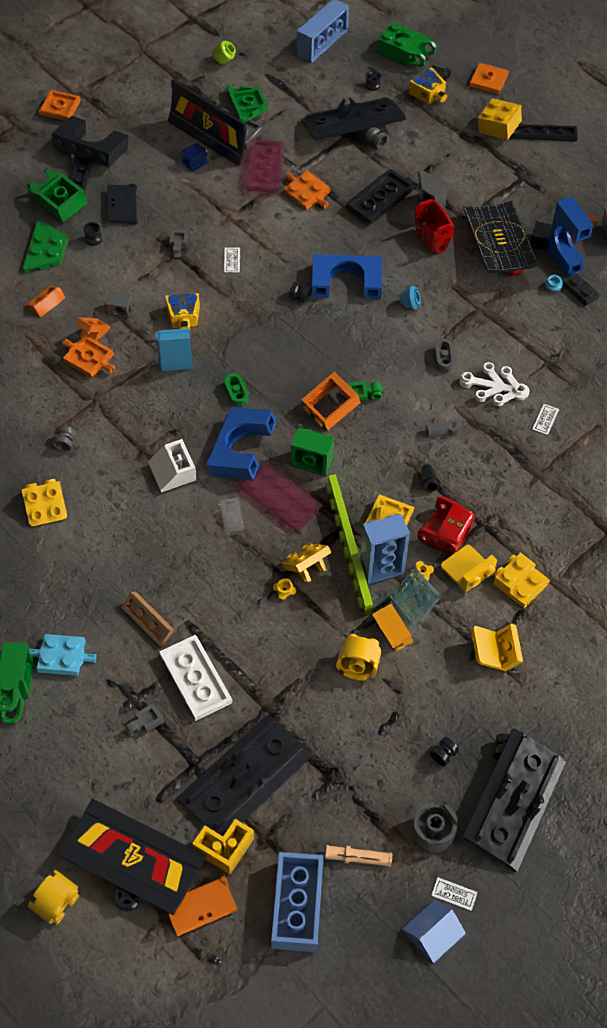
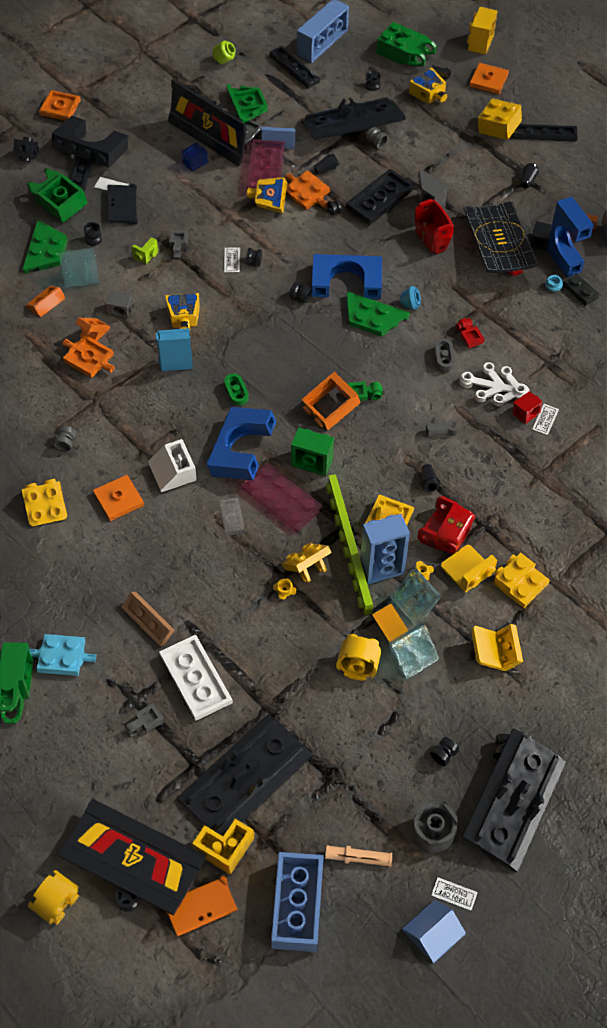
(25, 148): none -> black brick
(79, 267): none -> clear light blue plate
(103, 182): none -> white sticker
(118, 497): none -> orange plate
(147, 252): none -> lime bracket
(254, 256): none -> black wheel
(269, 194): none -> torso
(279, 134): none -> medium blue slope
(294, 67): none -> black tile
(326, 164): none -> black cone
(334, 206): none -> black bush
(373, 315): none -> green wing
(414, 651): none -> clear light blue plate
(469, 334): none -> red plate
(482, 30): none -> yellow brick
(527, 407): none -> red brick
(529, 173): none -> black cone

